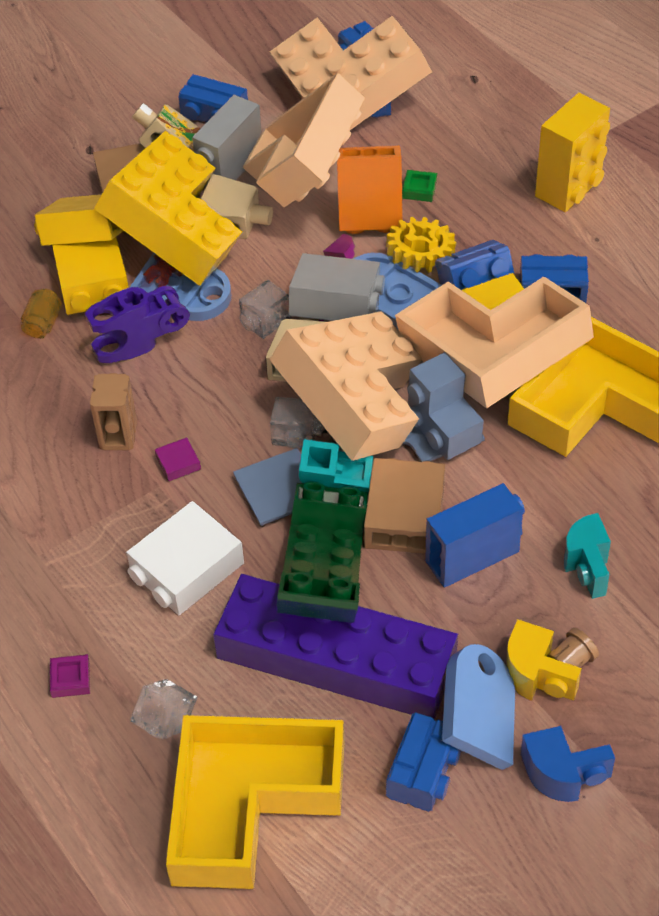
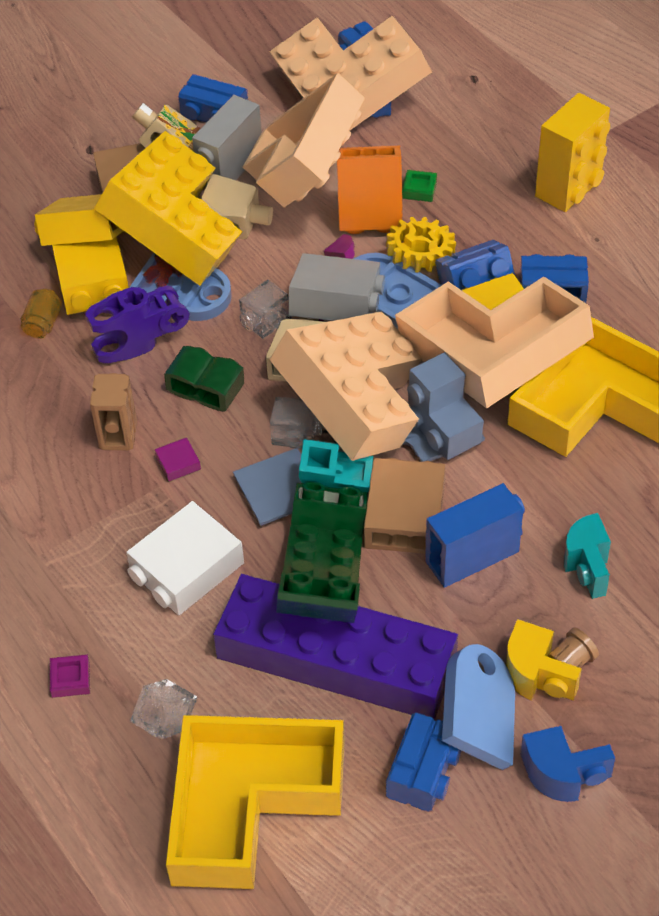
(204, 378): none -> dark green brick

